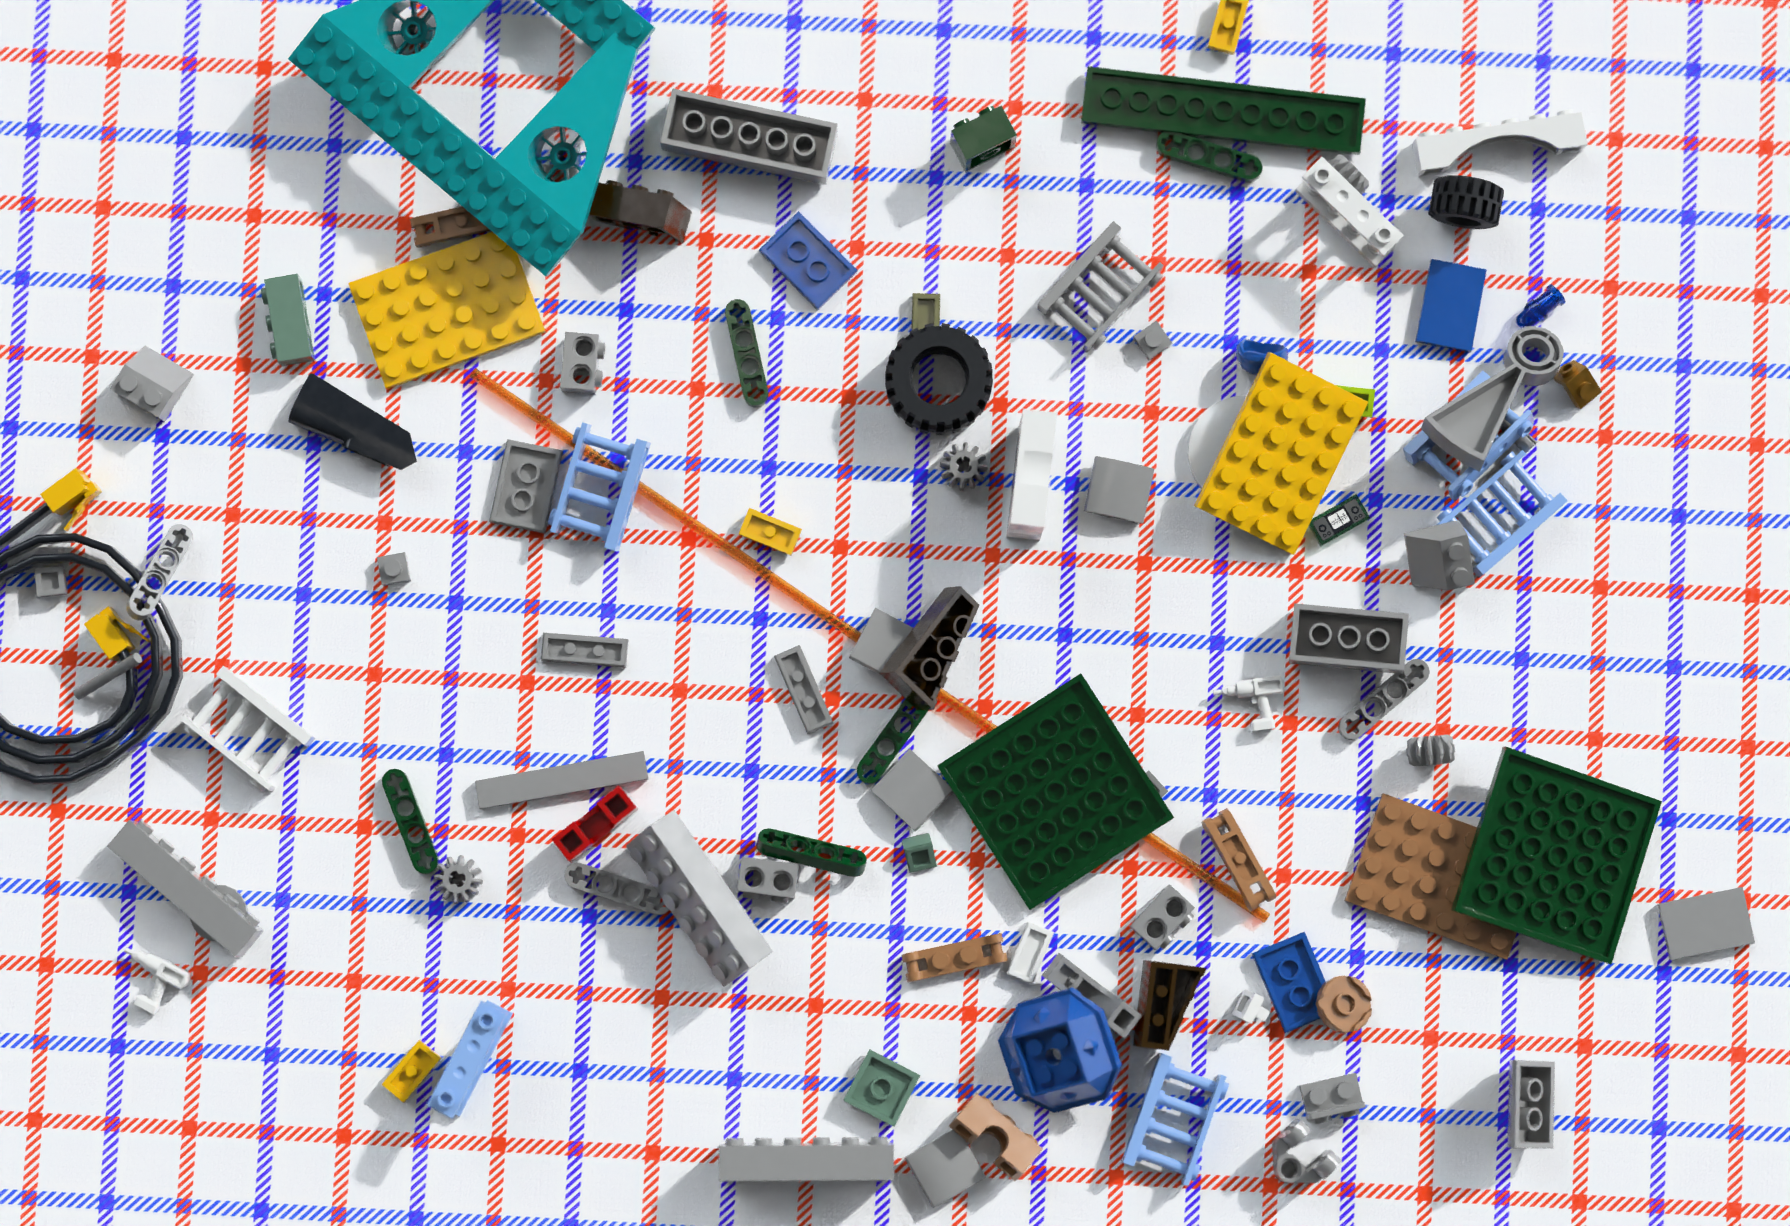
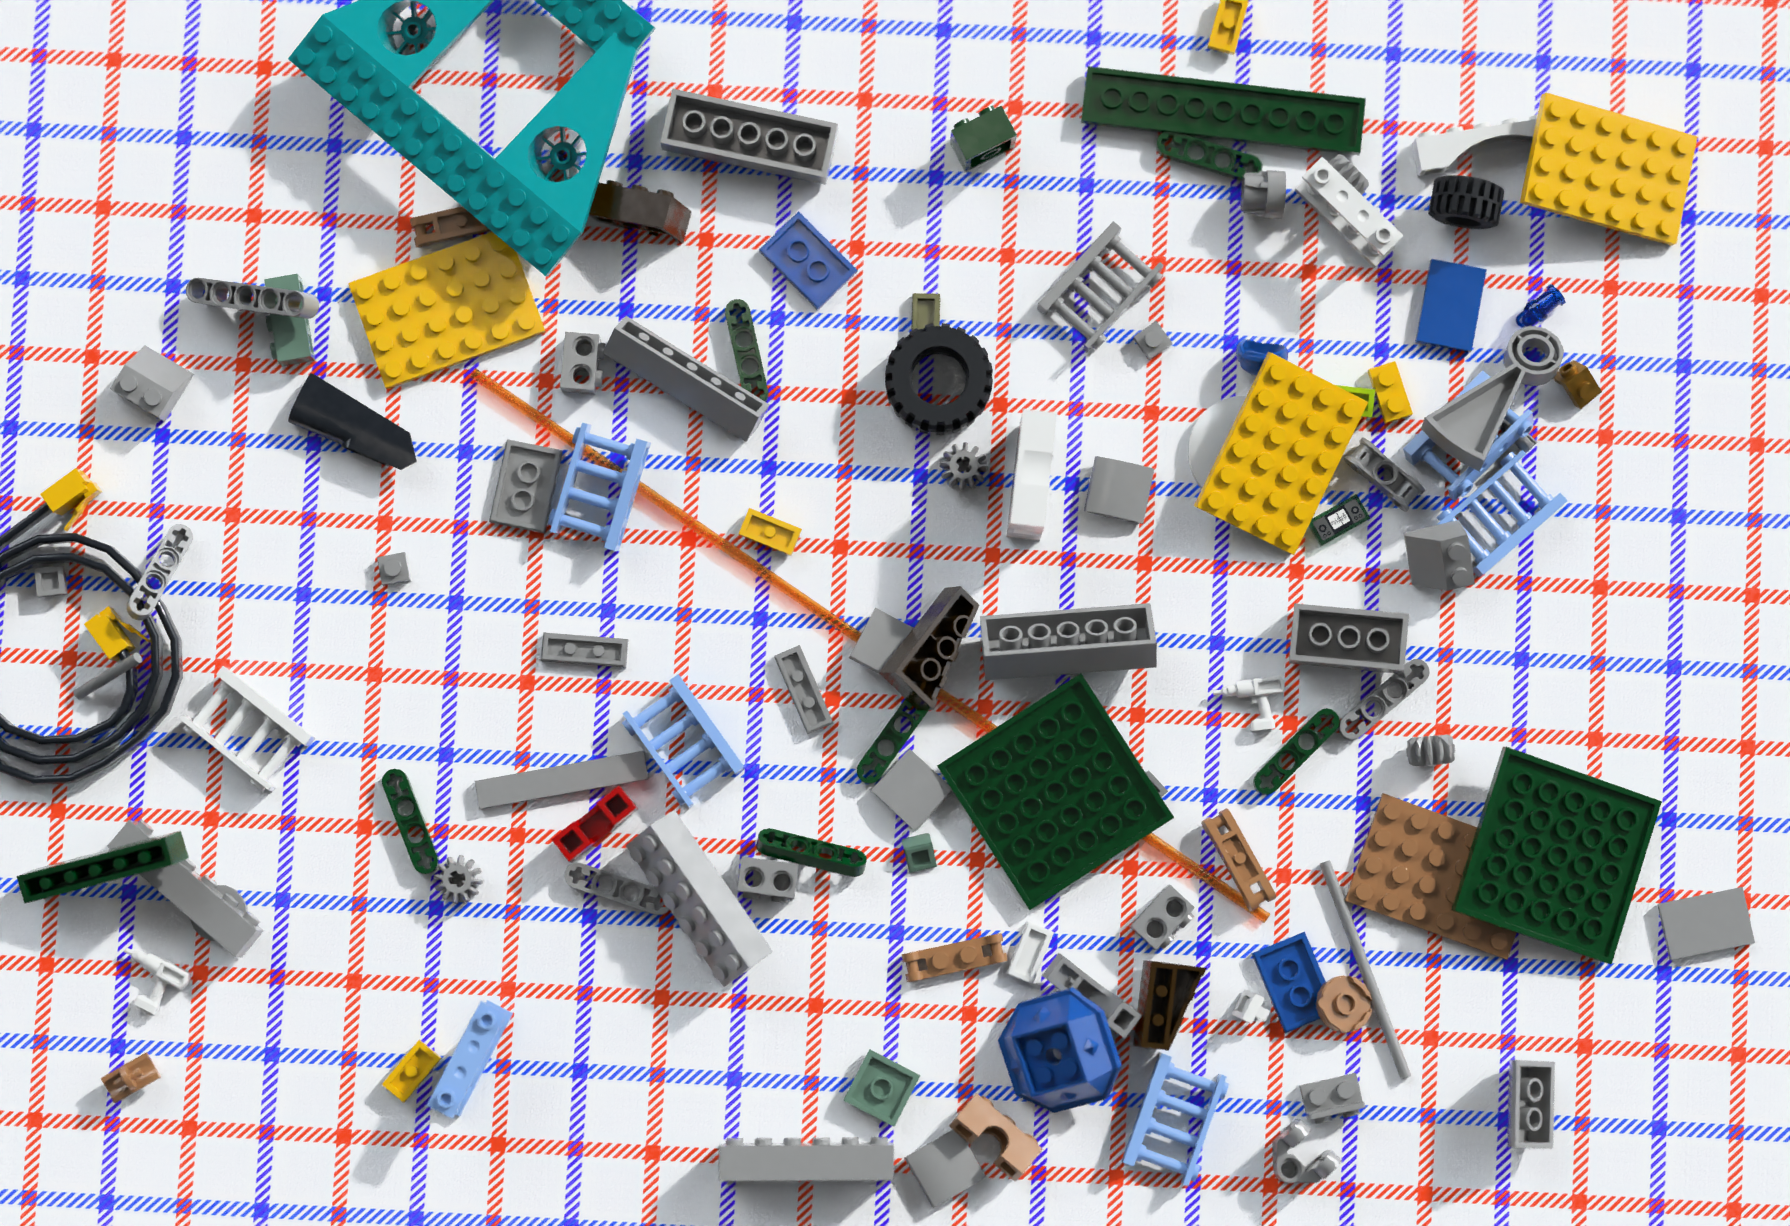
(102, 867): none -> dark green brick
(130, 1077): none -> medium nougat hips
(263, 298): none -> light grey beam
(685, 378): none -> light grey brick
(694, 716): none -> light blue fence
(1068, 641): none -> light grey brick
(1264, 193): none -> light grey piece
(1299, 755): none -> dark green beam
(1365, 969): none -> light grey piece
(1376, 460): none -> light grey piece
(1390, 392): none -> yellow plate
(1608, 169): none -> yellow plate

